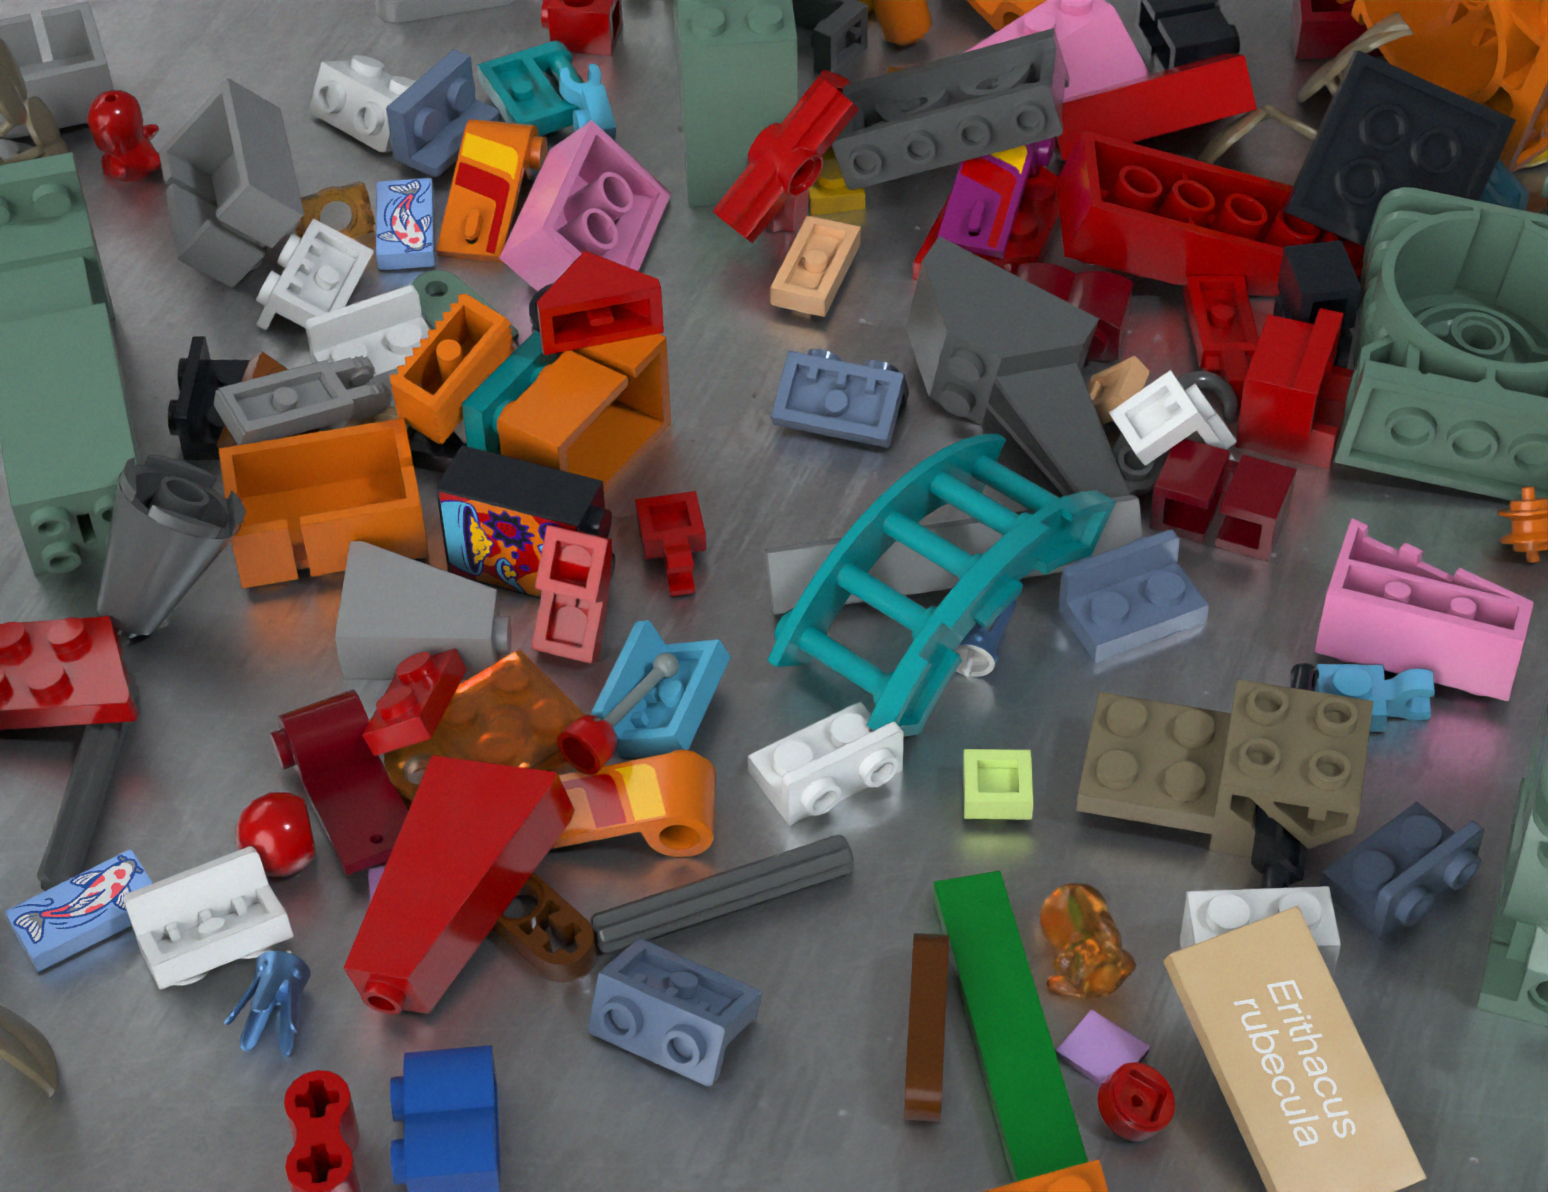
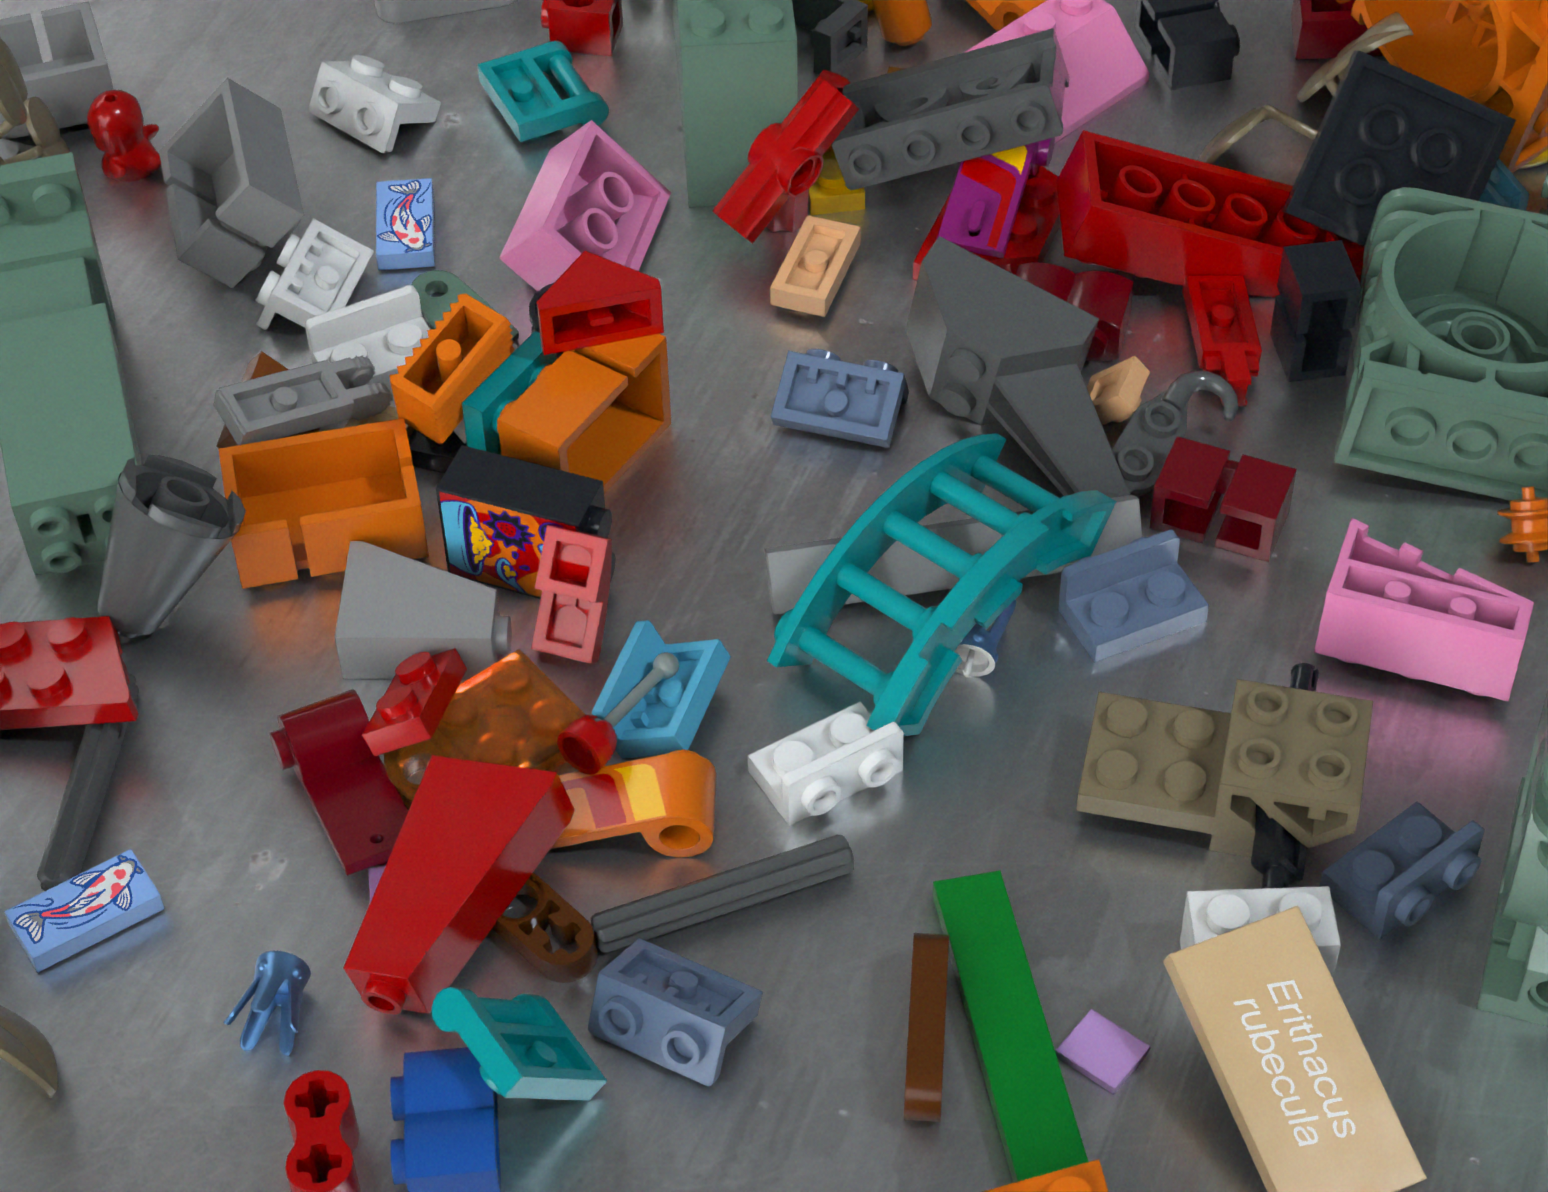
(193, 414): black bracket -> none
(206, 918): white bracket -> none
(279, 832): red piece -> none
(353, 195): clear orange piece -> none
(433, 113): sand blue bracket -> none
(487, 187): orange door -> none
(520, 1045): none -> teal plate
(590, 98): medium azure plate -> none
(674, 530): red plate -> none
(997, 784): yellowish green plate -> none
(1087, 941): clear orange animal -> none
(1136, 1101): red tile -> none
(1159, 102): red slope -> none
(1167, 415): white bracket -> none
(1294, 391): red plate -> none
(1402, 696): medium azure plate -> none

